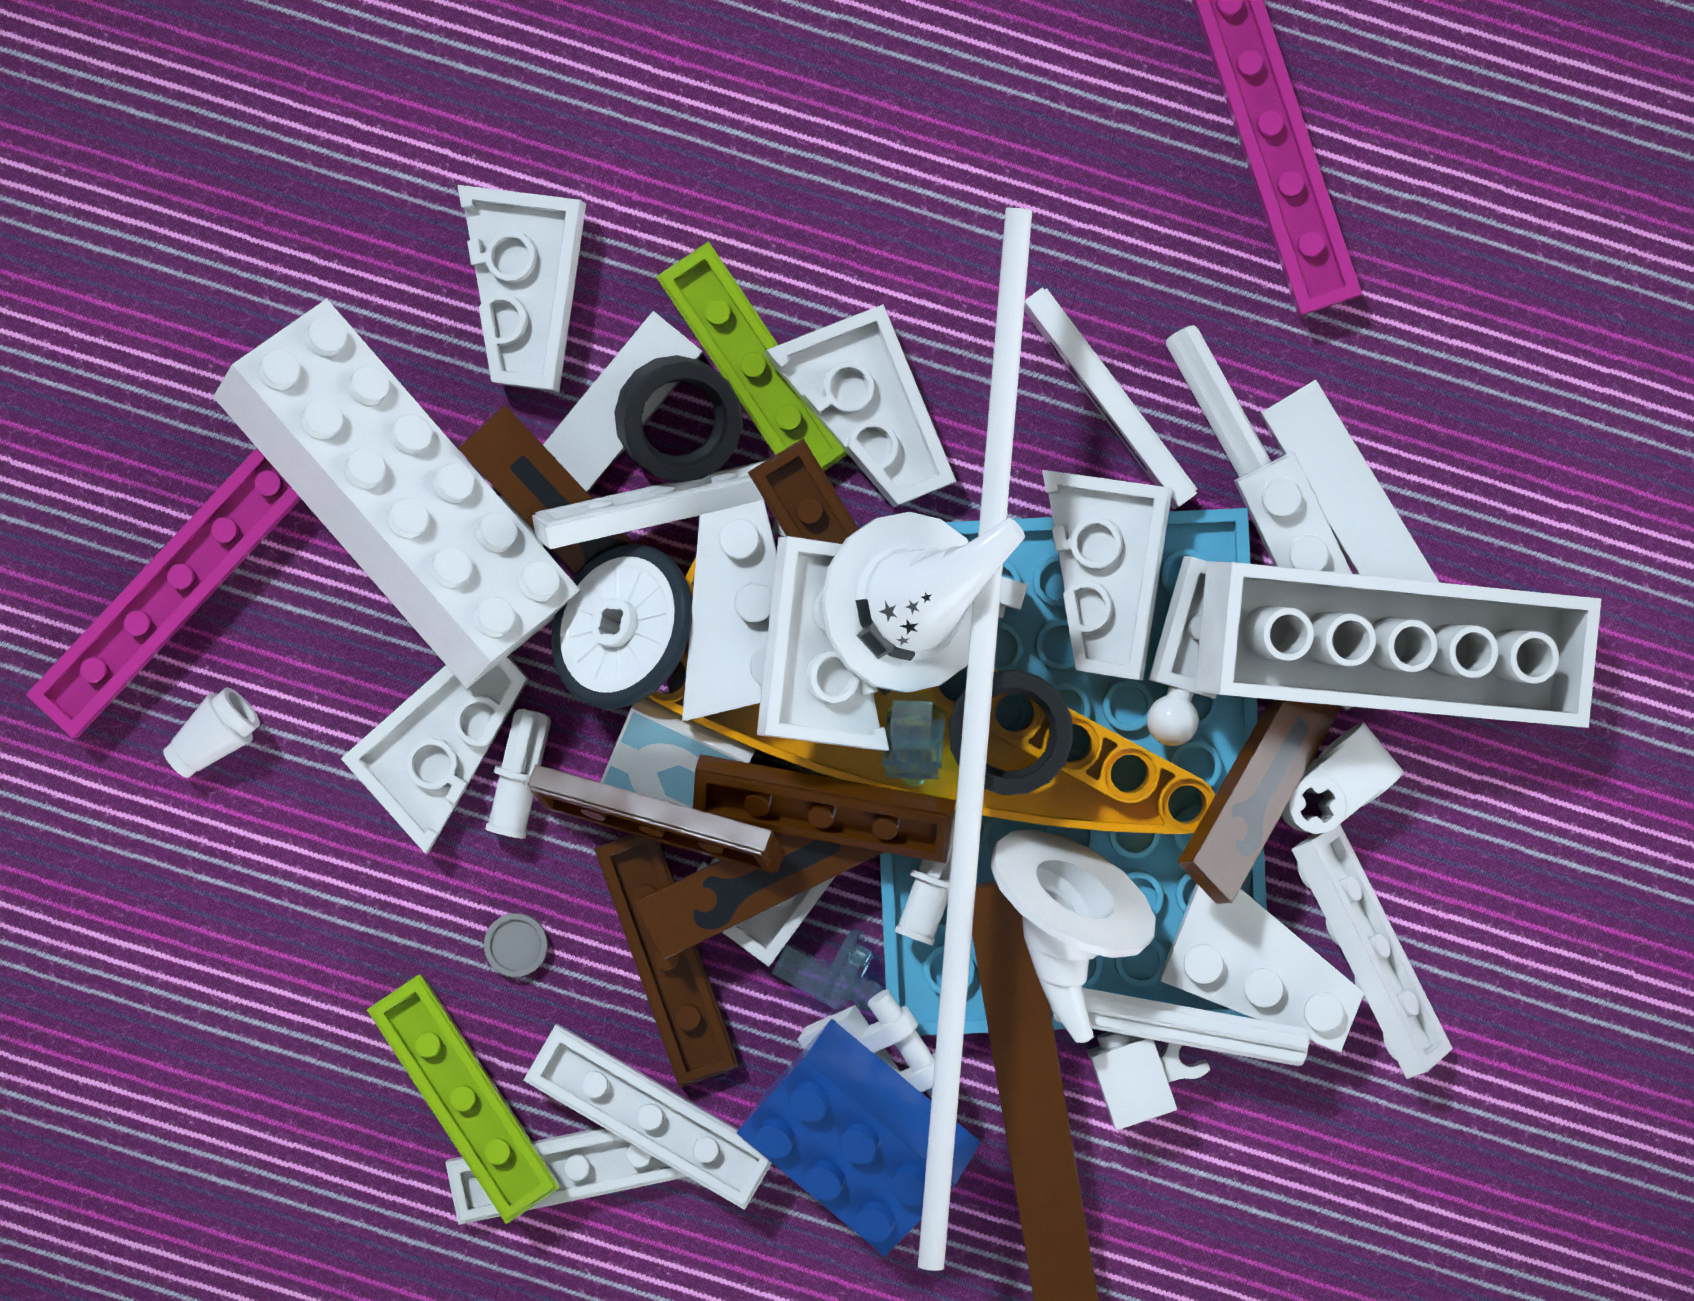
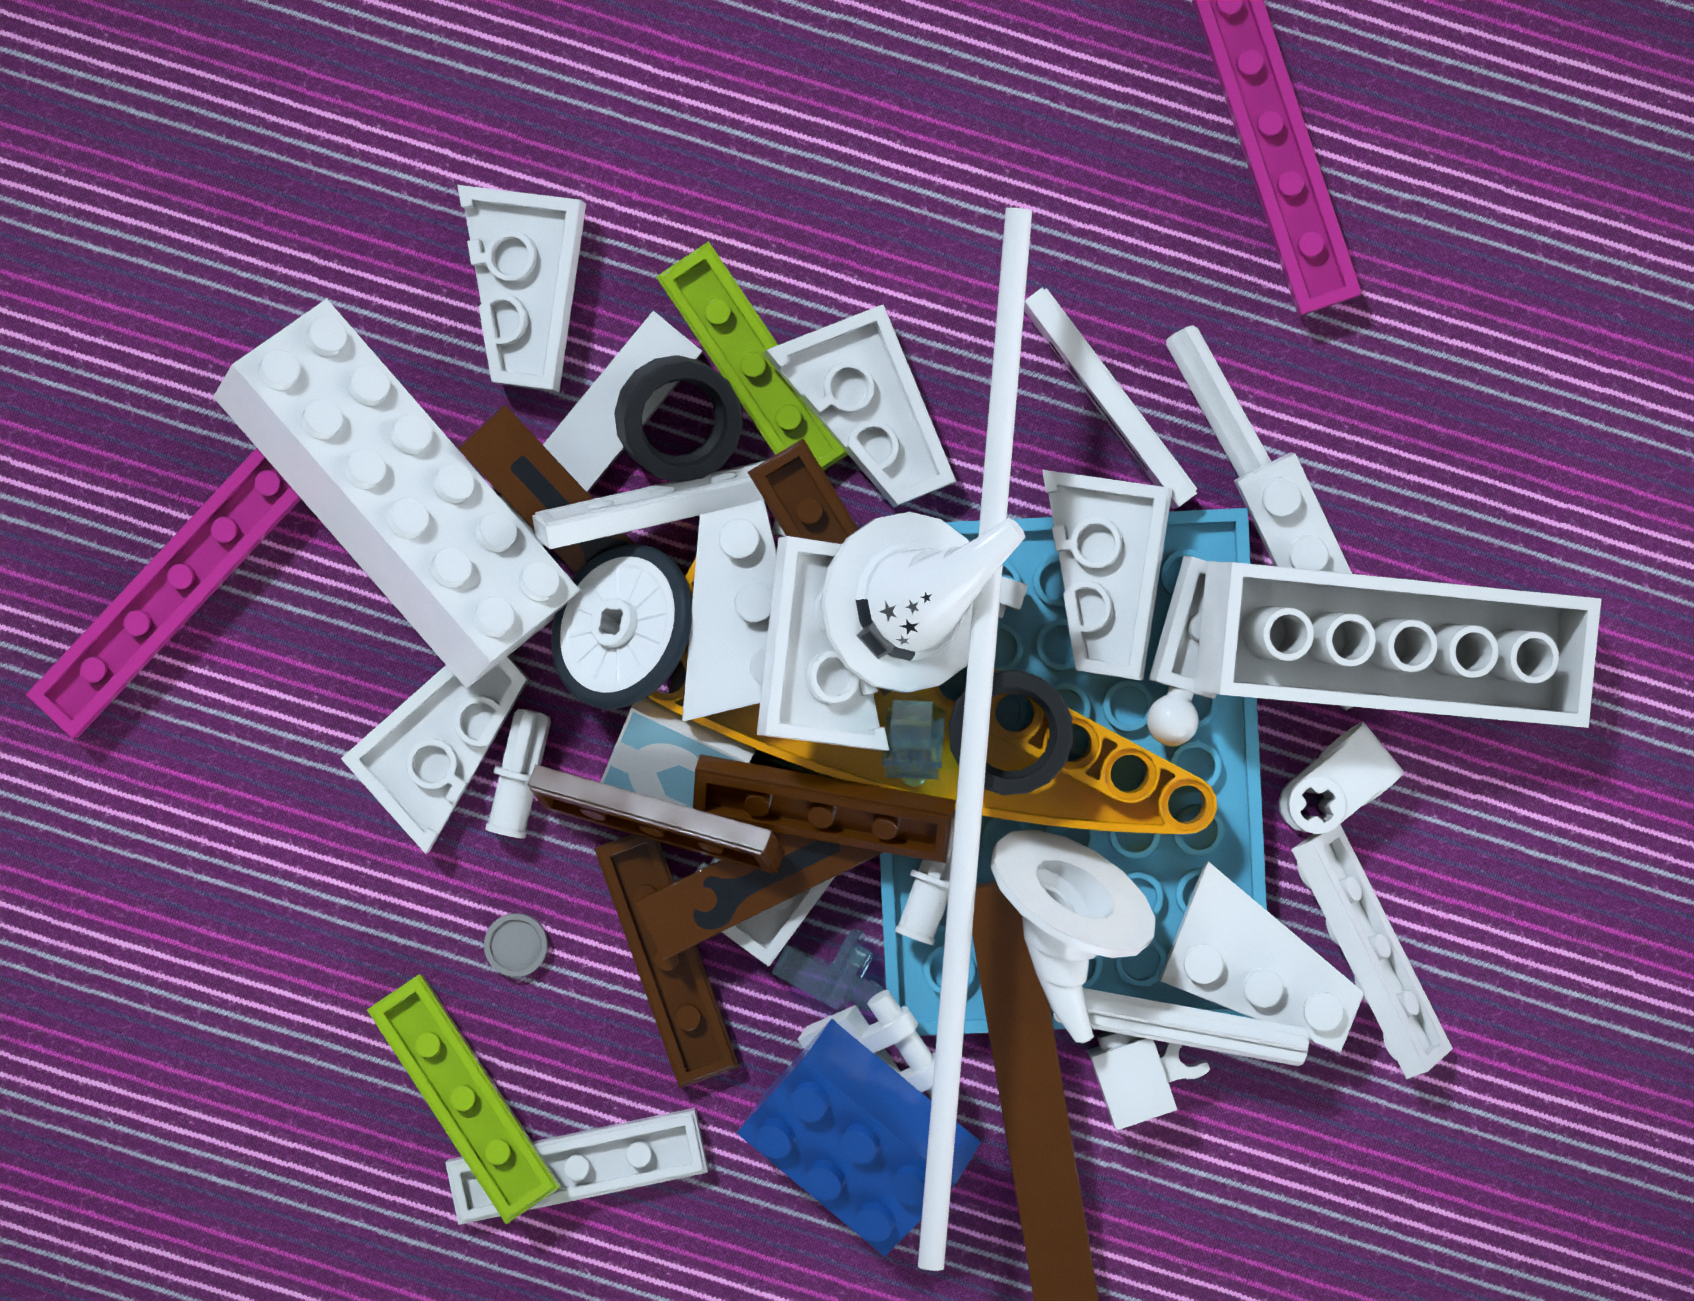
(213, 731): white cone -> none
(648, 1115): white tile -> none
(1255, 795): tile -> none
(1345, 487): white tile -> none

